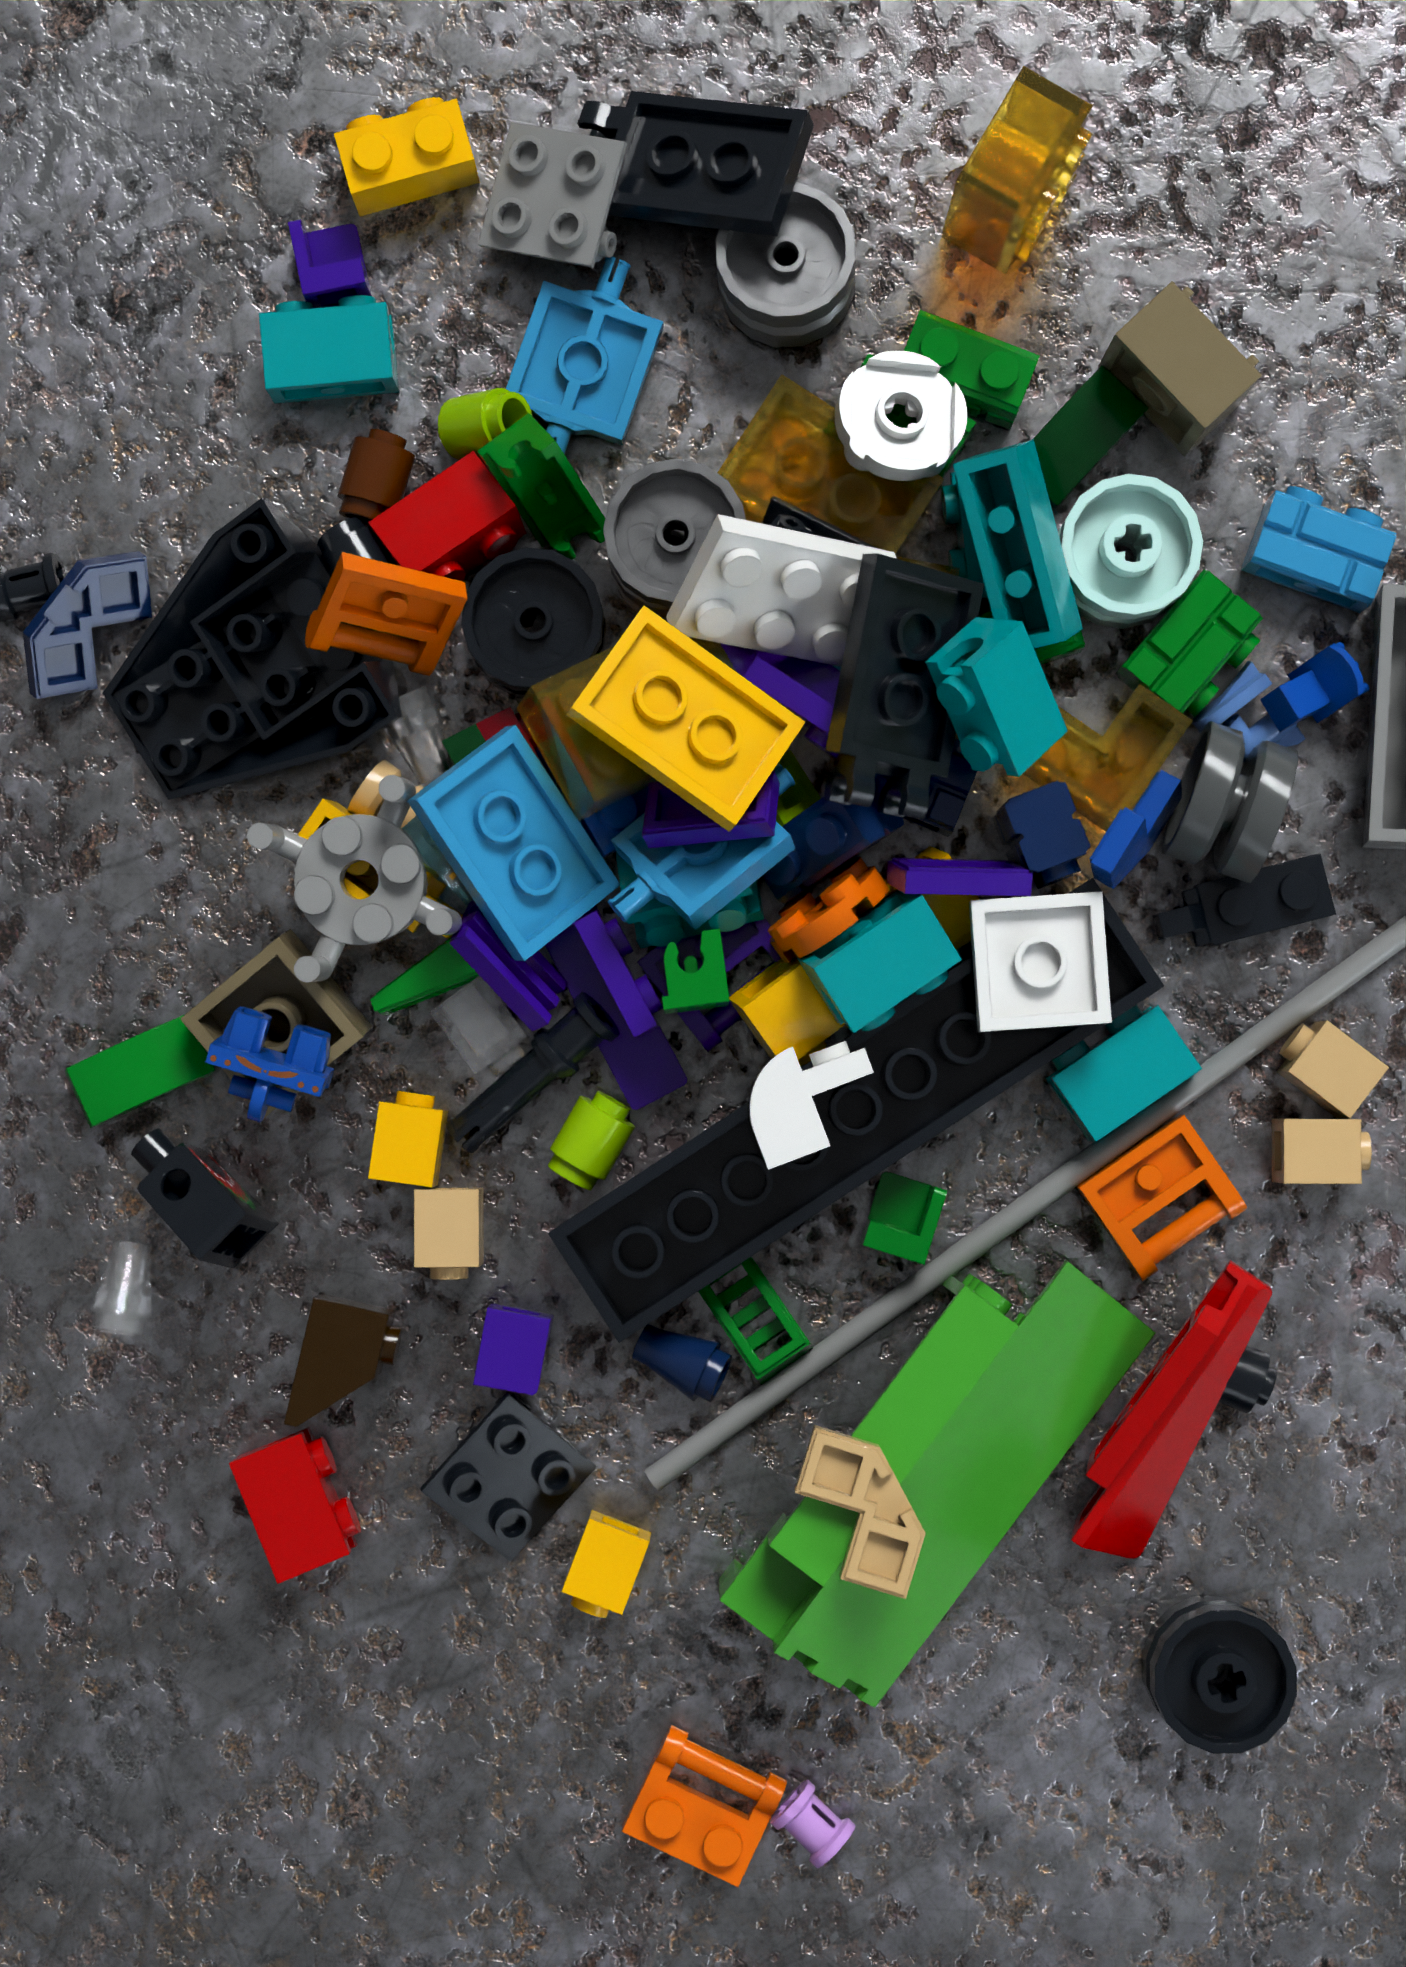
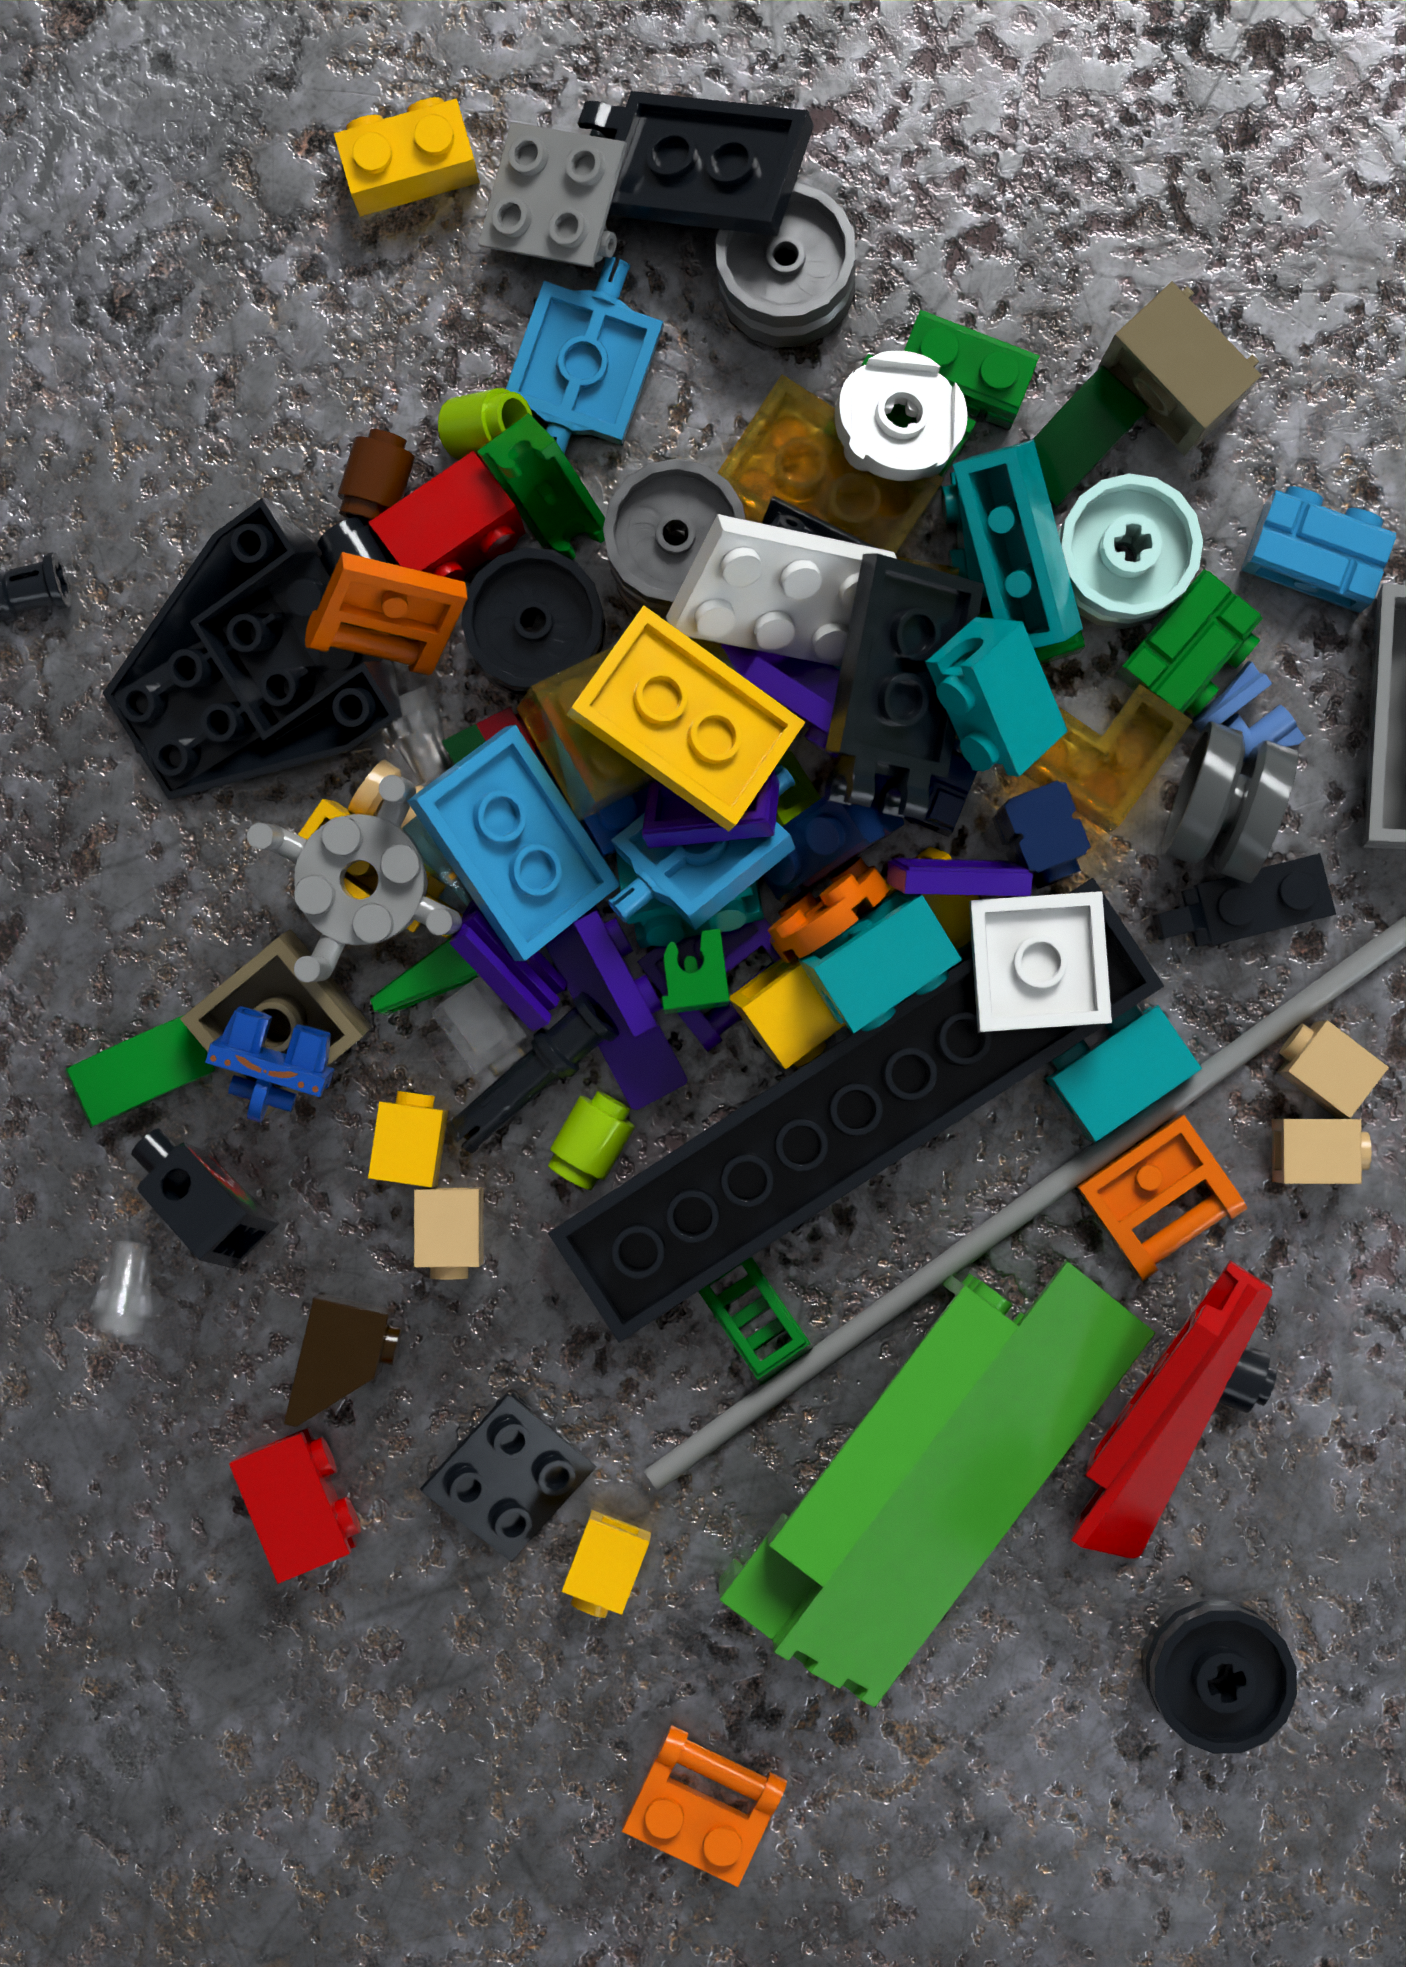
(60, 635): dark blue tile -> none
(328, 350): teal brick -> none
(329, 263): dark purple panel -> none
(512, 1349): dark purple panel -> none
(684, 1361): dark blue cone -> none
(783, 1104): white brick -> none
(812, 1824): lavender bush -> none
(886, 1530): tan tile -> none
(903, 1217): green panel -> none
(1018, 172): clear yellow brick -> none
(1135, 831): blue tile -> none
(1316, 688): blue piece -> none

